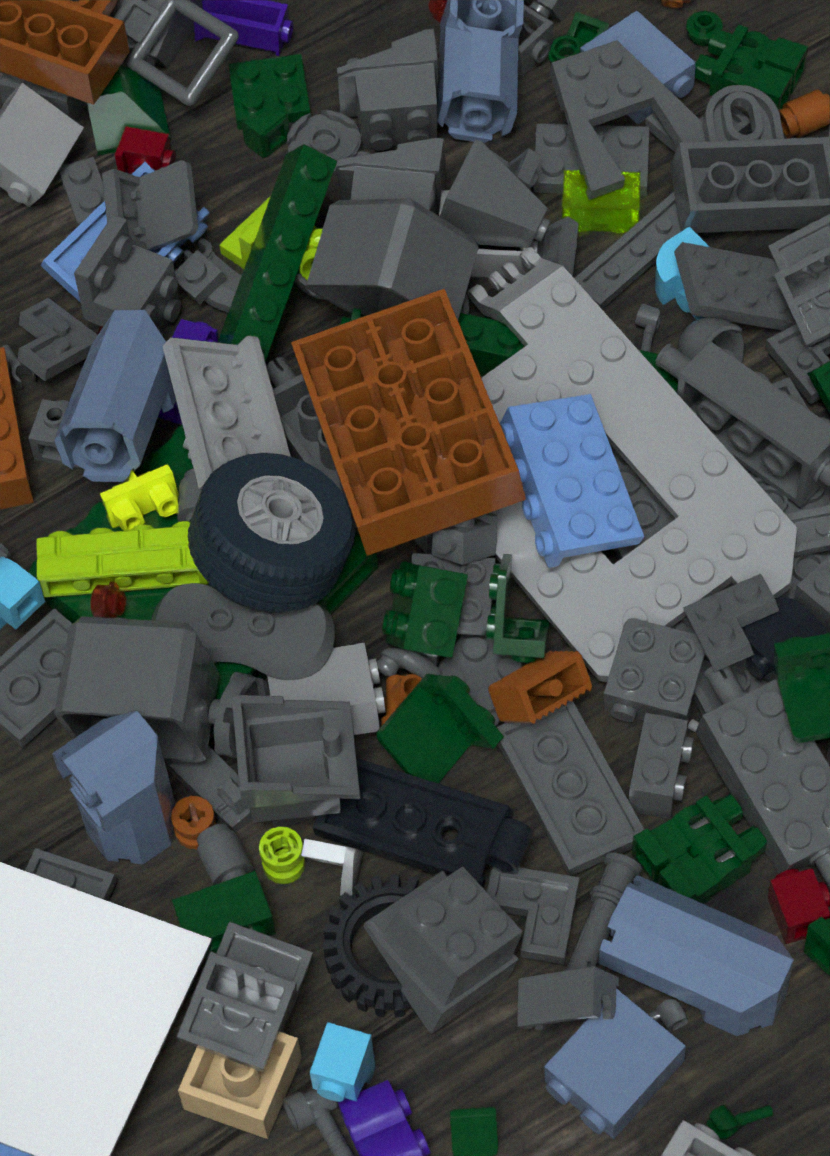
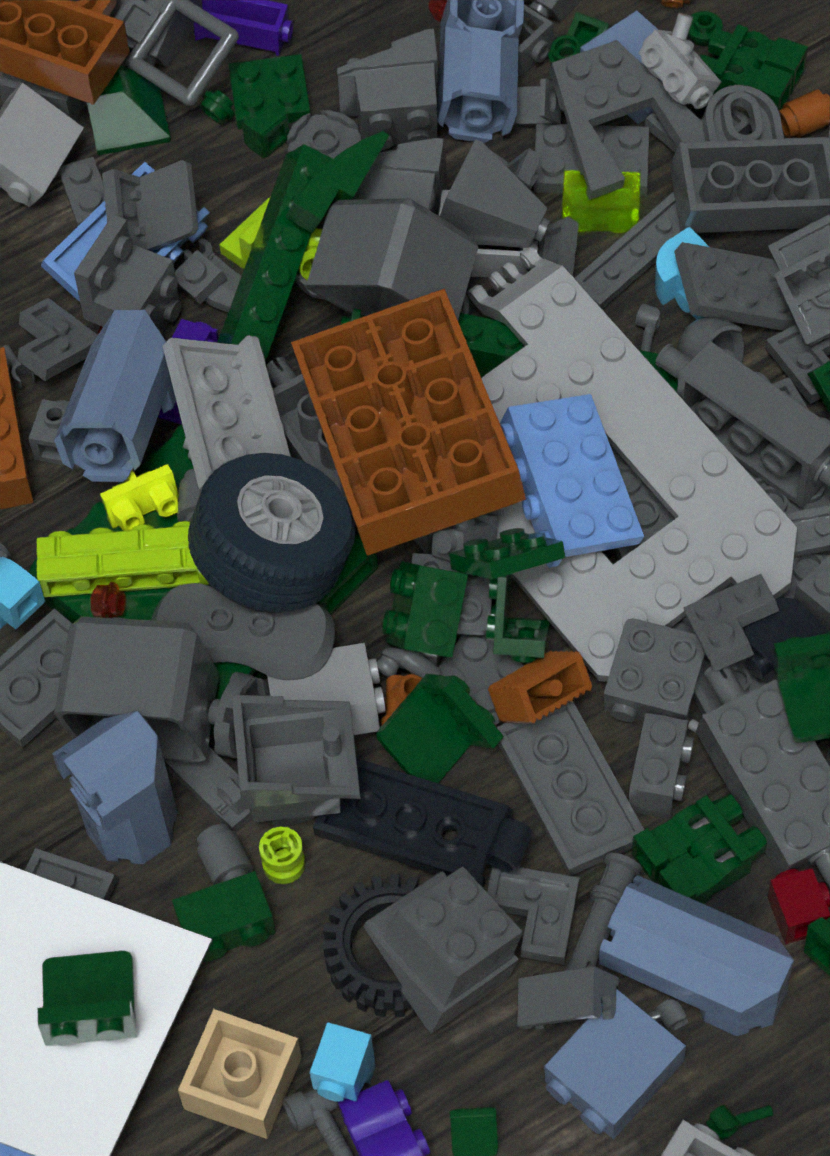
(87, 998): none -> dark green bracket
(143, 146): dark red brick -> none
(192, 808): dark orange wheel -> none
(217, 106): none -> dark green plate
(245, 996): dark grey bracket -> none
(335, 181): none -> dark green slope
(337, 855): light grey tile -> none
(506, 555): none -> dark green plate
(537, 105): none -> dark grey bracket
(674, 61): none -> light grey brick

